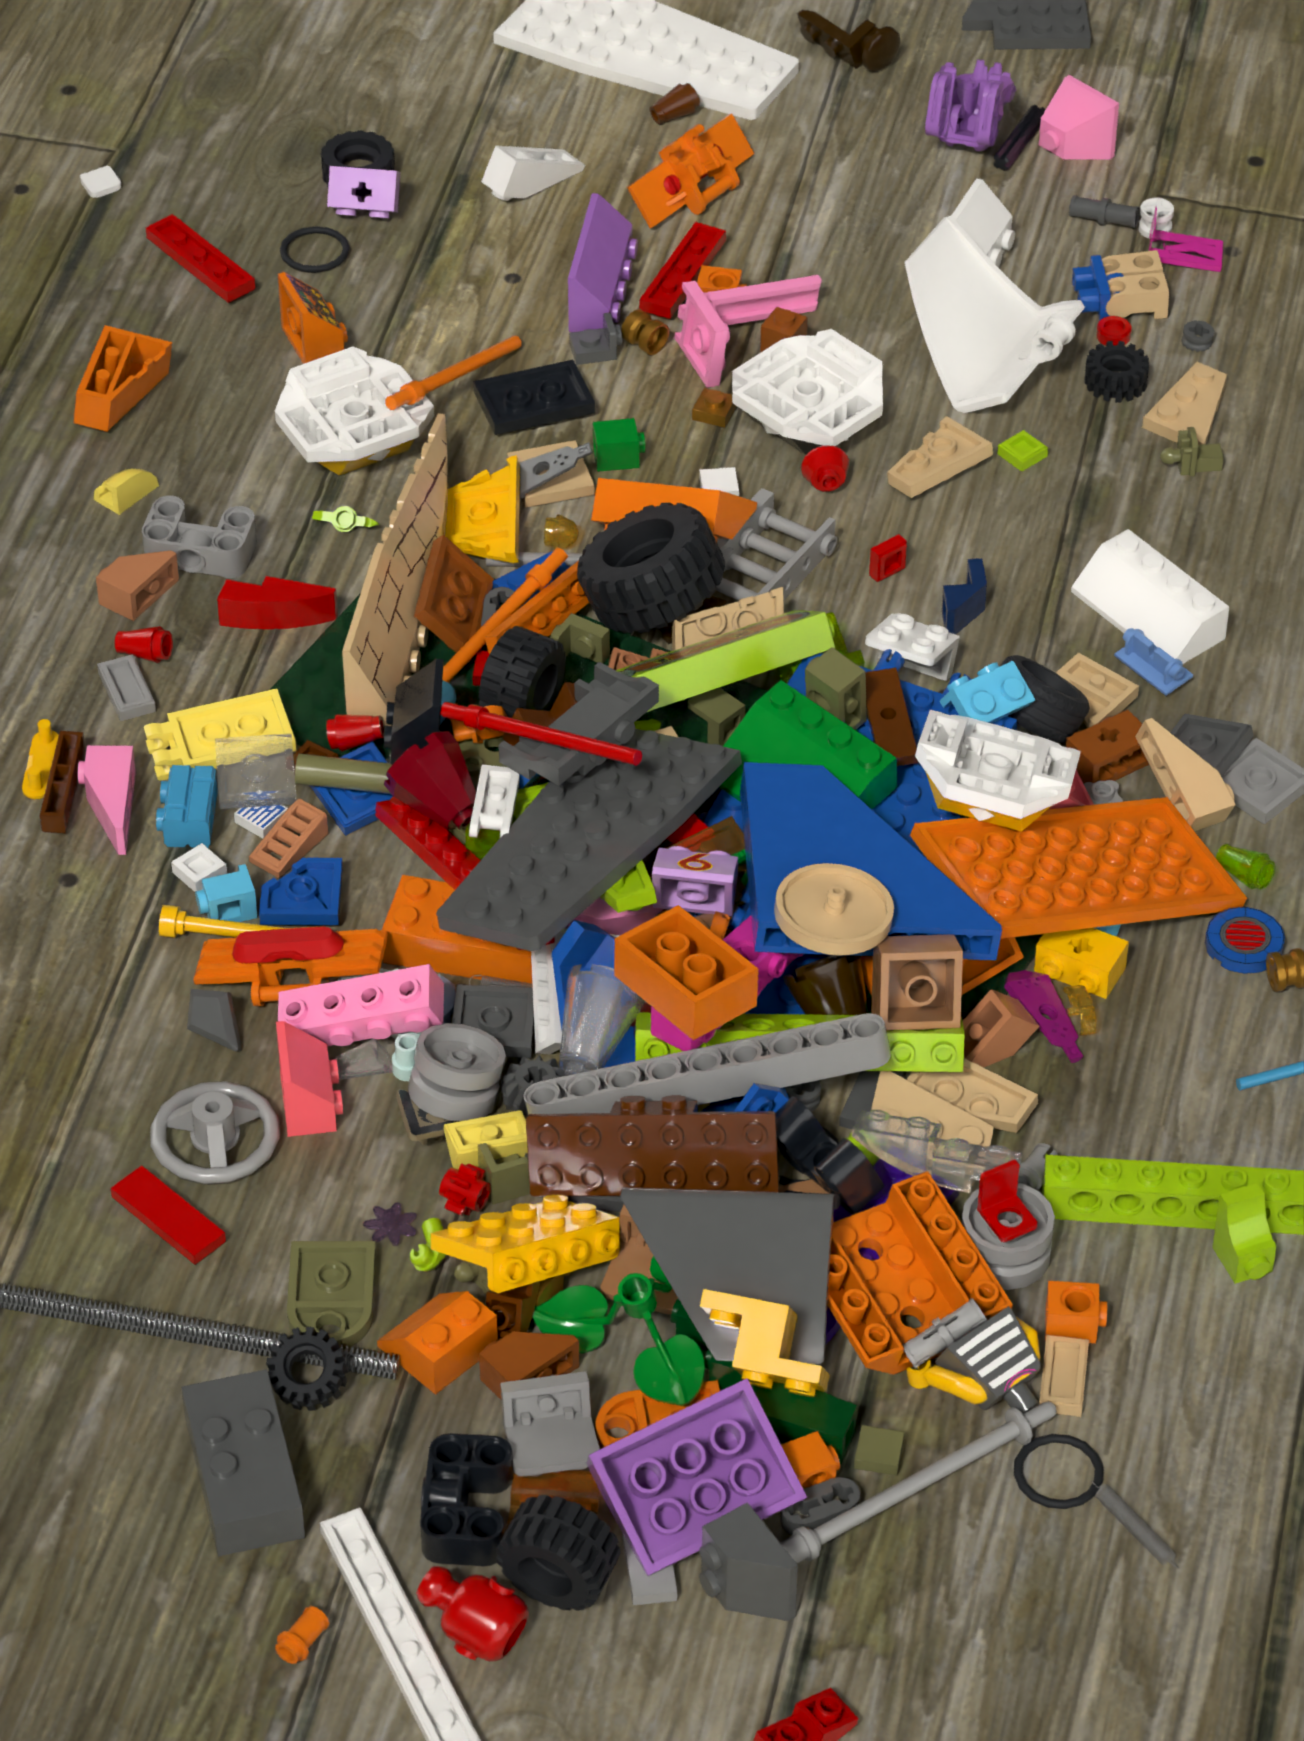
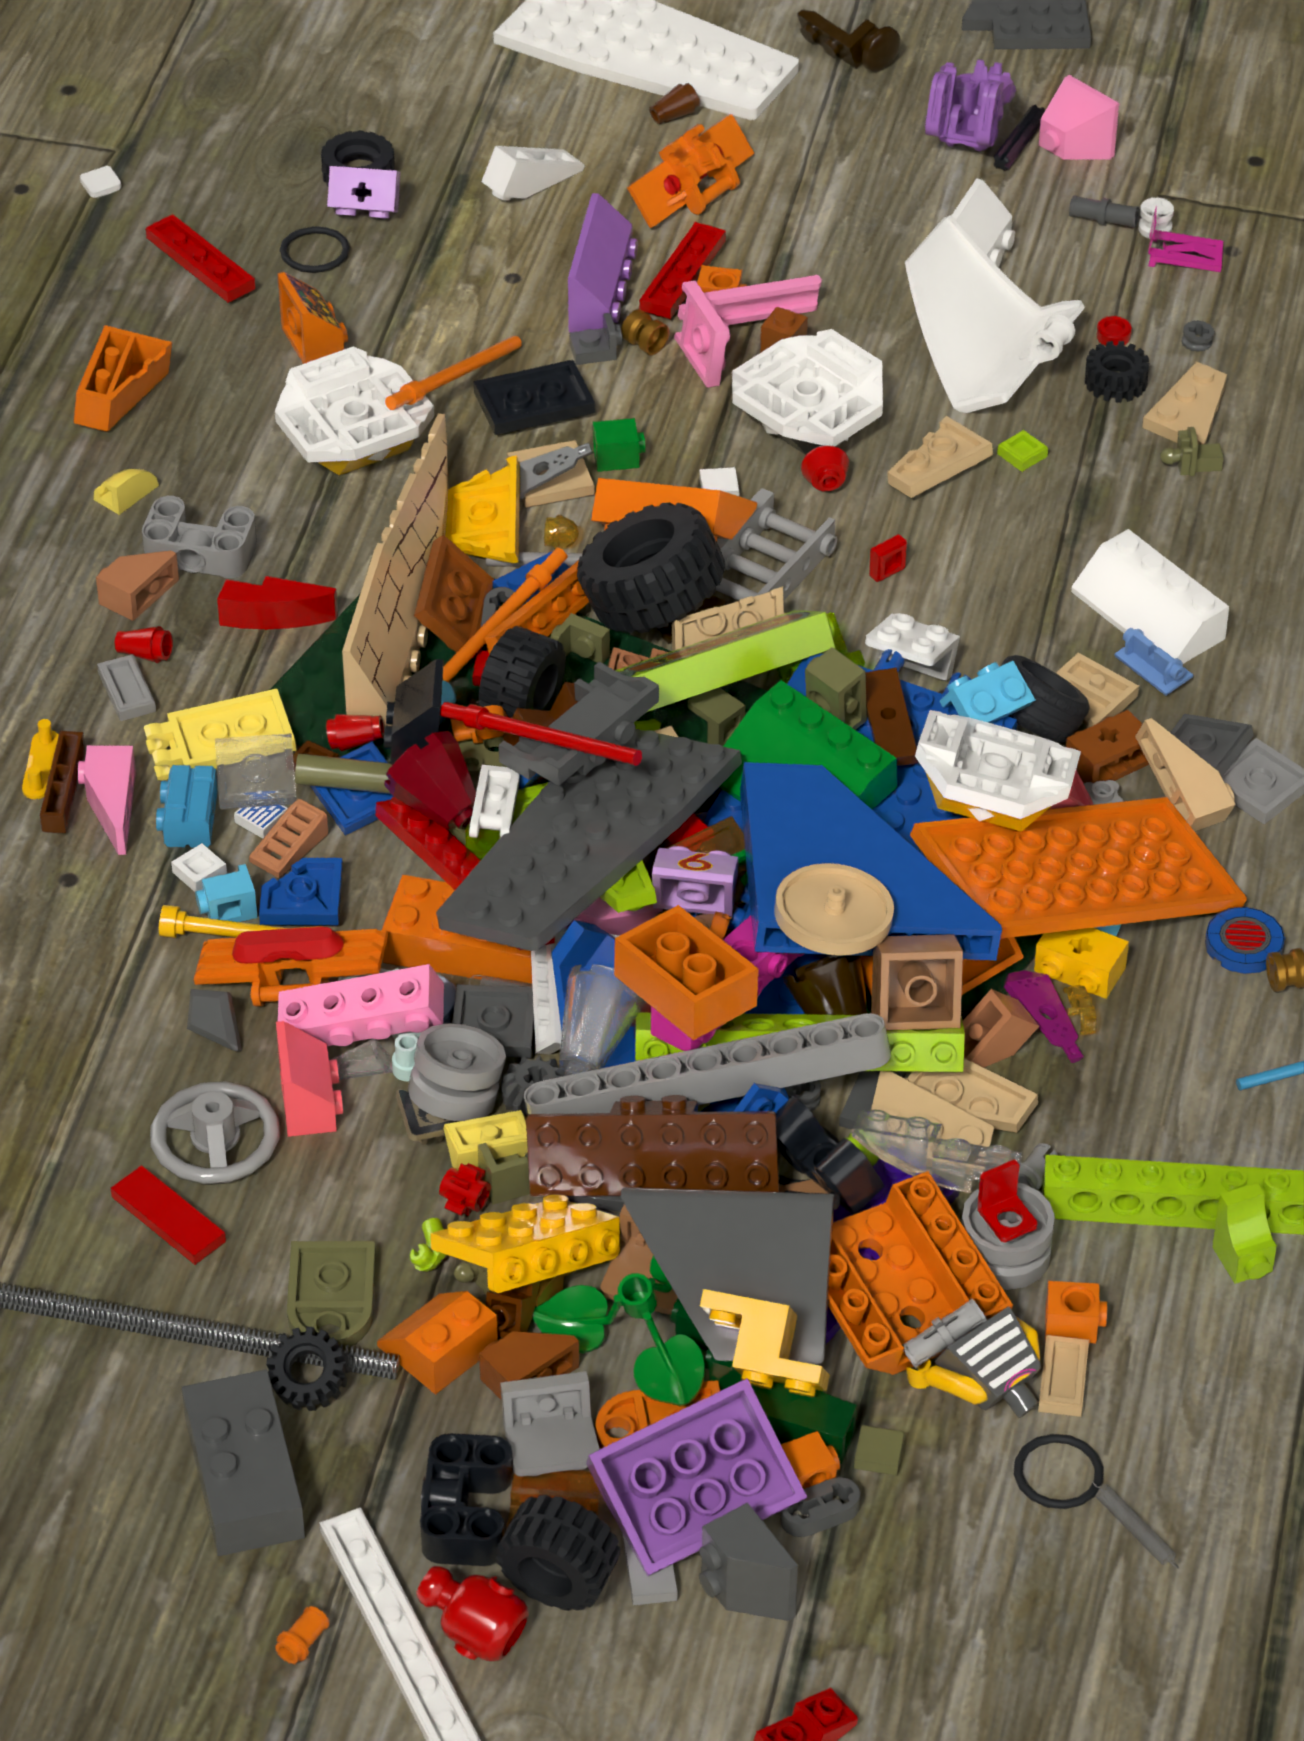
(344, 519): lime piece -> none
(391, 1223): clear purple plant -> none
(713, 408): pearl gold plate -> none
(807, 1542): light grey bar -> none
(965, 601): dark blue slope -> none
(1123, 285): tan hips -> none
(1248, 866): clear neon green cone -> none

